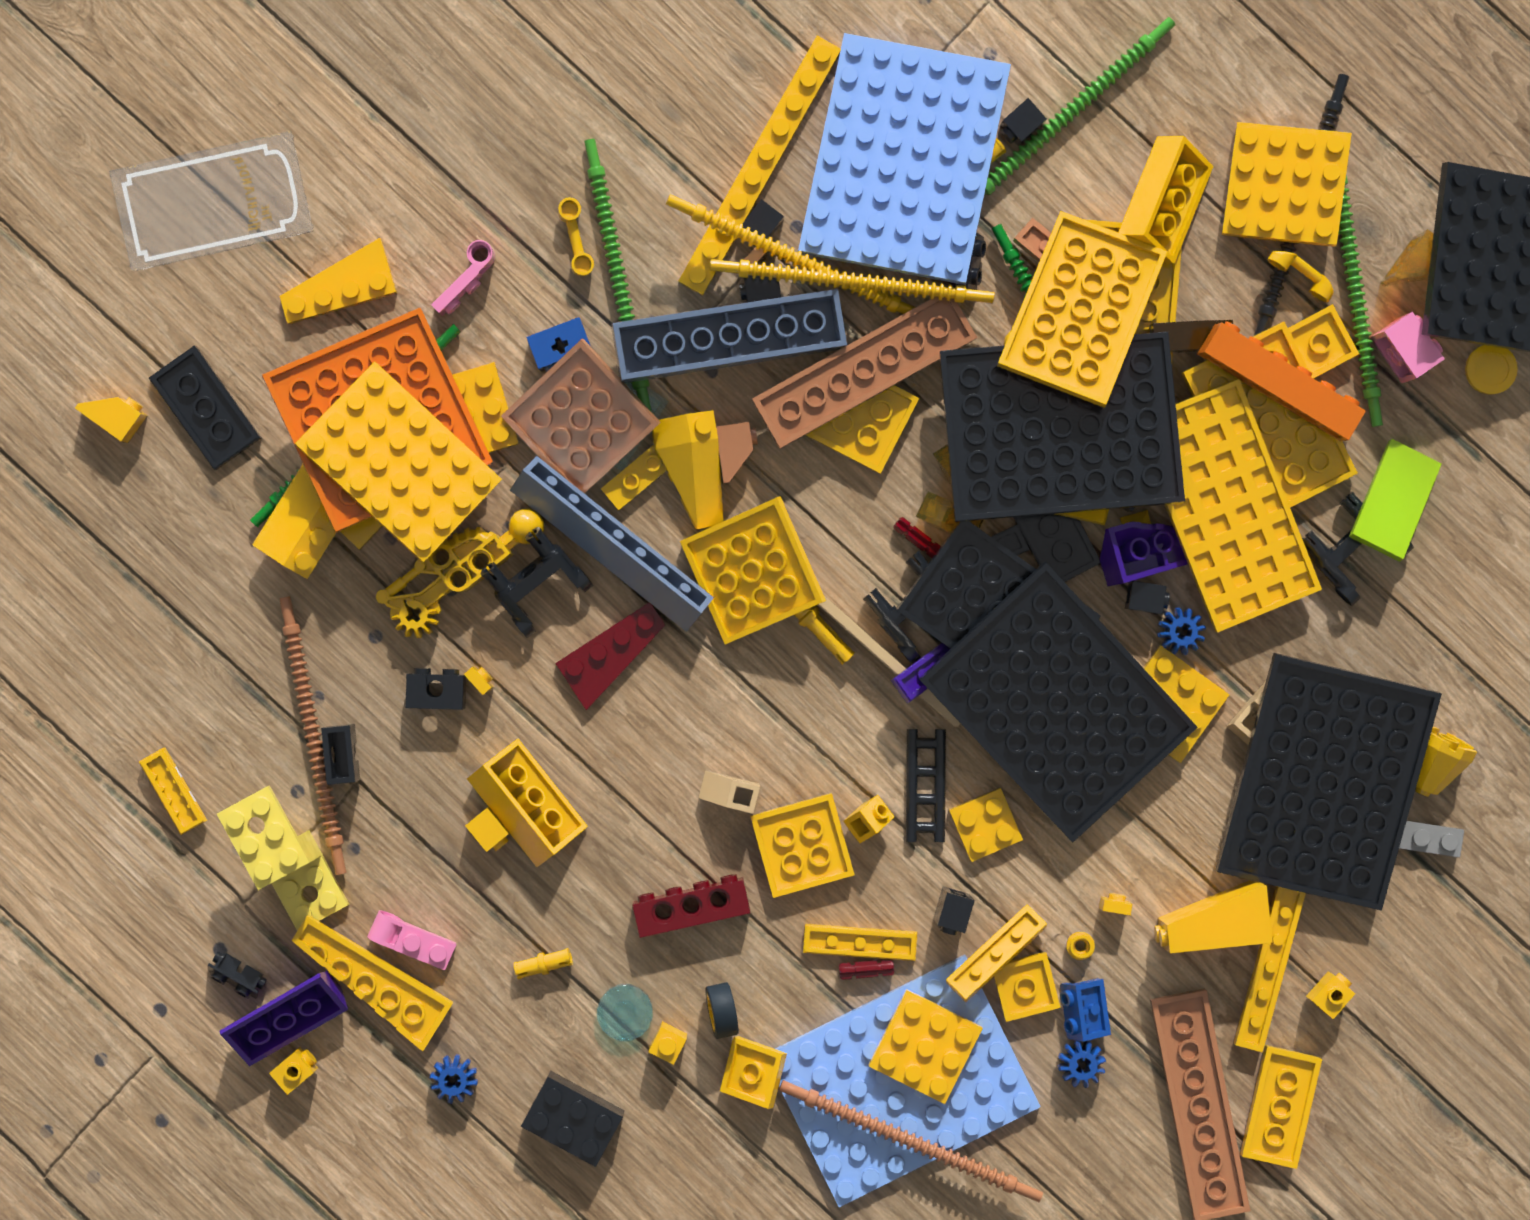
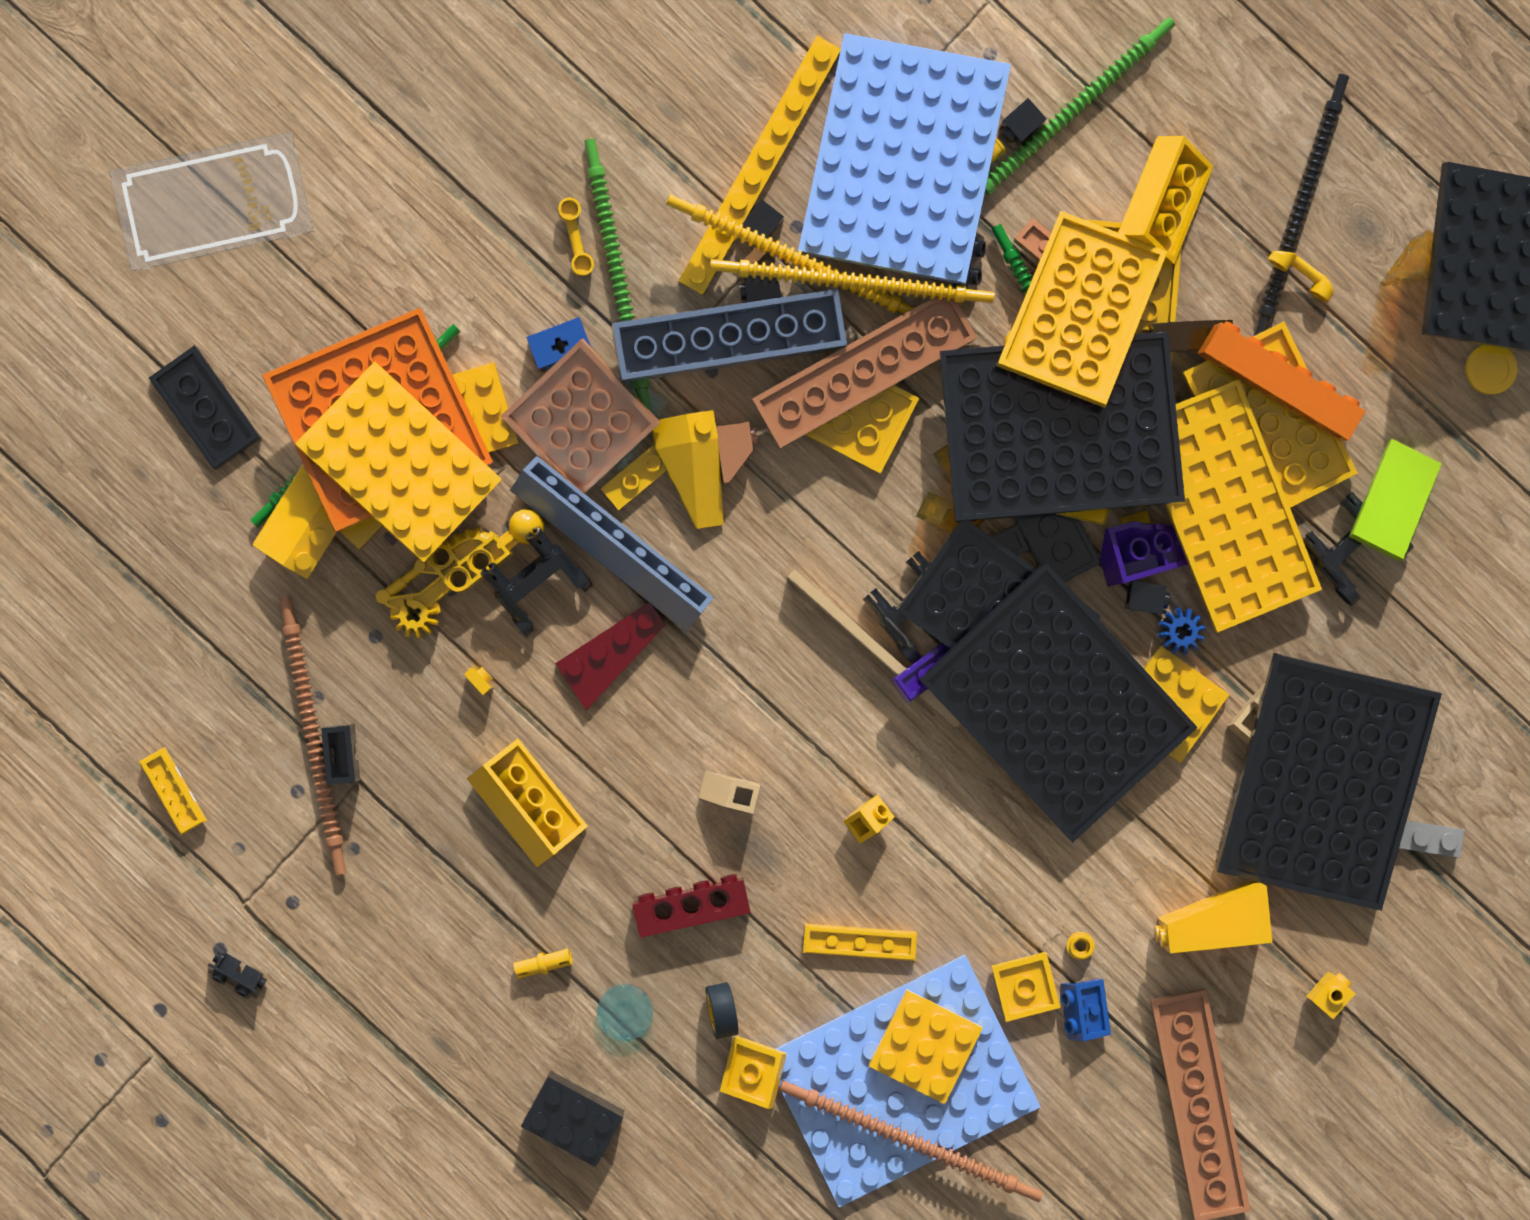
(115, 416): yellow slope -> none
(282, 857): light yellow bracket -> none
(286, 1018): dark purple slope -> none
(287, 1076): yellow brick -> none
(347, 283): yellow wing -> none
(389, 991): yellow wing -> none
(411, 940): bright pink plate -> none
(419, 694): black brick -> none
(456, 1088): blue gear -> none
(467, 282): bright pink plate -> none
(488, 830): yellow brick -> none
(667, 1042): yellow brick -> none
(753, 570): yellow plate -> none
(802, 845): yellow plate -> none
(825, 634): yellow pin -> none
(866, 969): dark red axle -> none
(914, 771): black bar -> none
(916, 537): dark red axle -> none
(953, 911): black brick -> none
(985, 824): yellow plate -> none
(996, 953): yellow plate -> none
(1070, 1063): blue gear -> none
(1116, 904): yellow plate -> none
(1269, 970): yellow plate -> none
(1281, 1106): yellow plate -> none
(1286, 184): yellow plate -> none
(1323, 341): yellow plate -> none
(1371, 392): bright green hose -> none
(1406, 348): bright pink brick -> none
(1443, 762): yellow cone -> none

